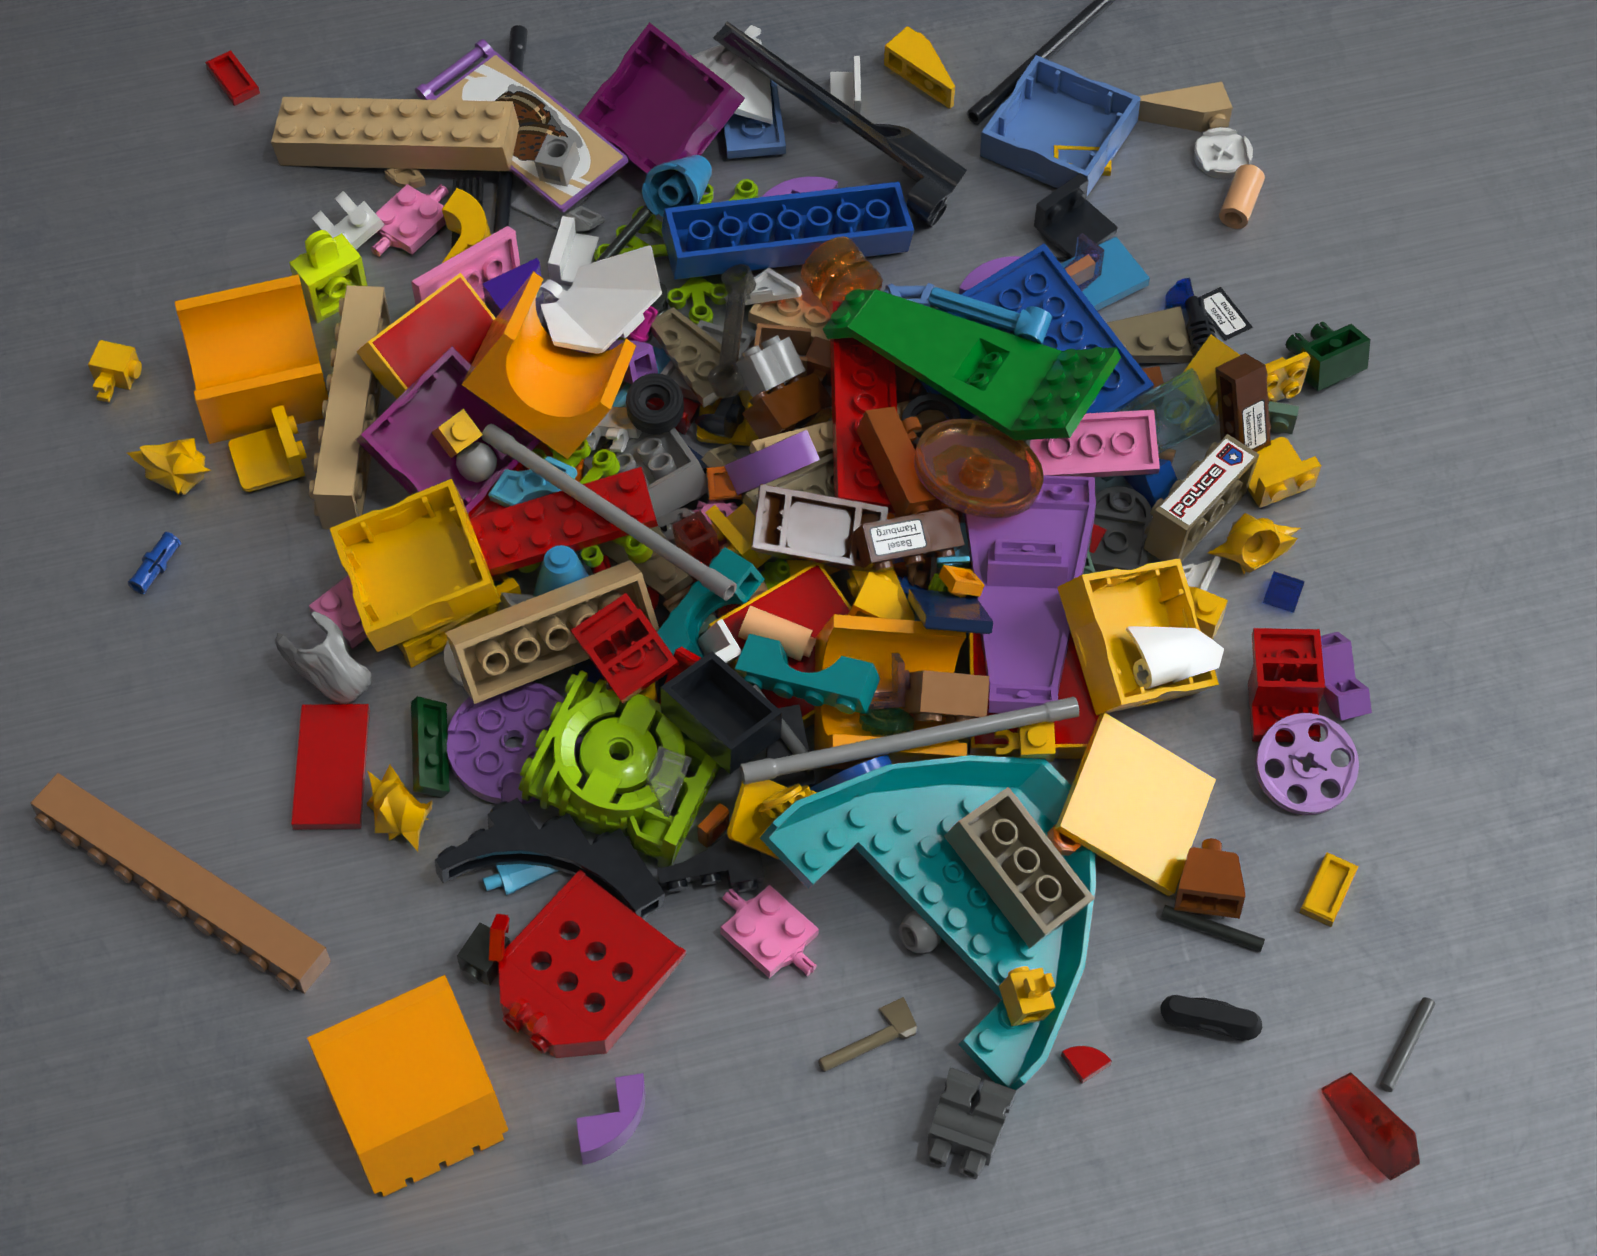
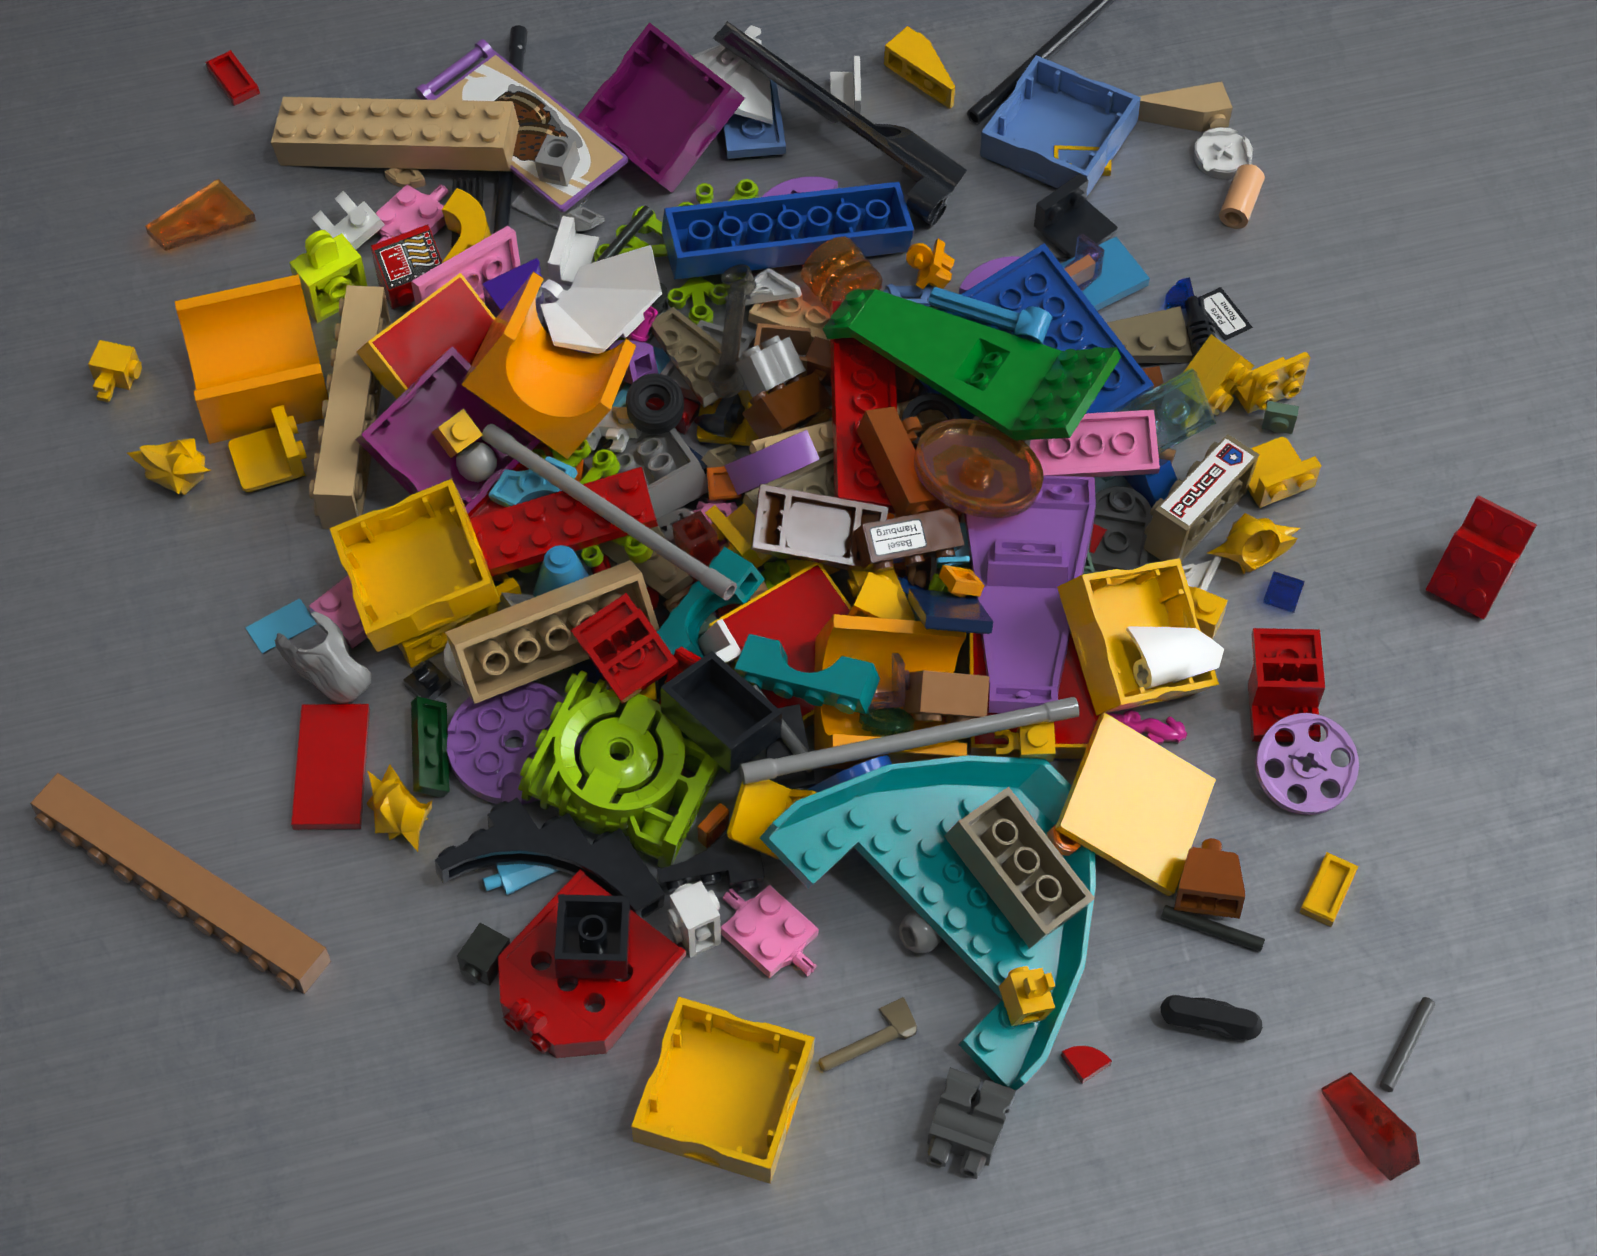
(166, 547): blue pin -> none
(200, 216): none -> clear orange wing
(287, 621): none -> medium azure sticker
(403, 260): none -> slope
(409, 1086): light orange windscreen -> none
(427, 681): none -> black tile
(497, 937): red tile -> none
(592, 936): none -> black brick
(608, 1132): medium lavender brick -> none
(667, 777): clear tile -> none
(676, 183): dark azure cone -> none
(694, 918): none -> white brick
(723, 1090): none -> yellow tile
(782, 800): yellow gear -> none
(793, 637): light nougat brick -> none
(932, 265): none -> light orange hips
(1156, 730): none -> dark pink animal
(1244, 401): reddish brown brick -> none
(1332, 353): dark green brick -> none
(1342, 690): medium lavender brick -> none
(1481, 557): none -> red bracket

